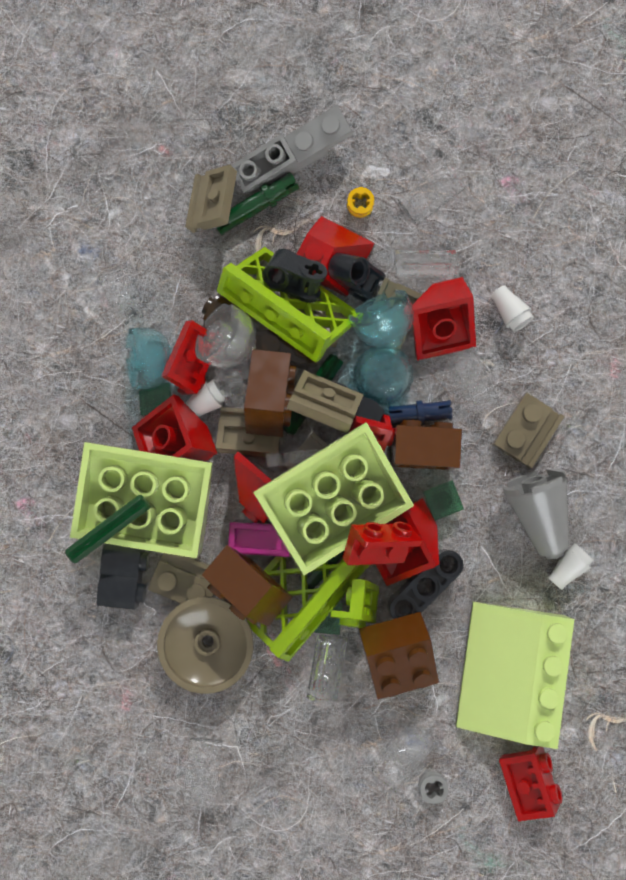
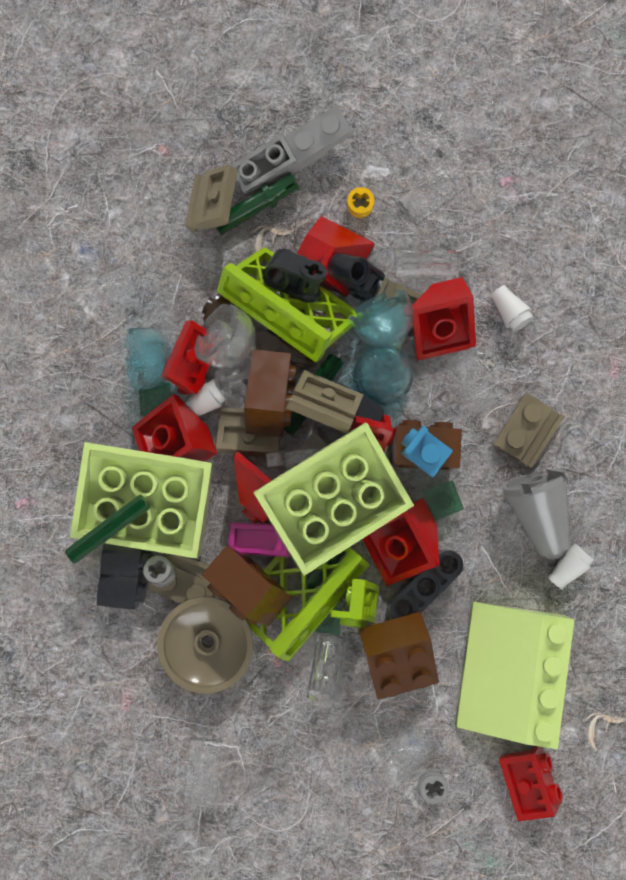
(156, 563): none -> light grey bush
(379, 543): red bracket -> none
(421, 412): dark blue pin -> none
(425, 450): none -> dark azure bracket

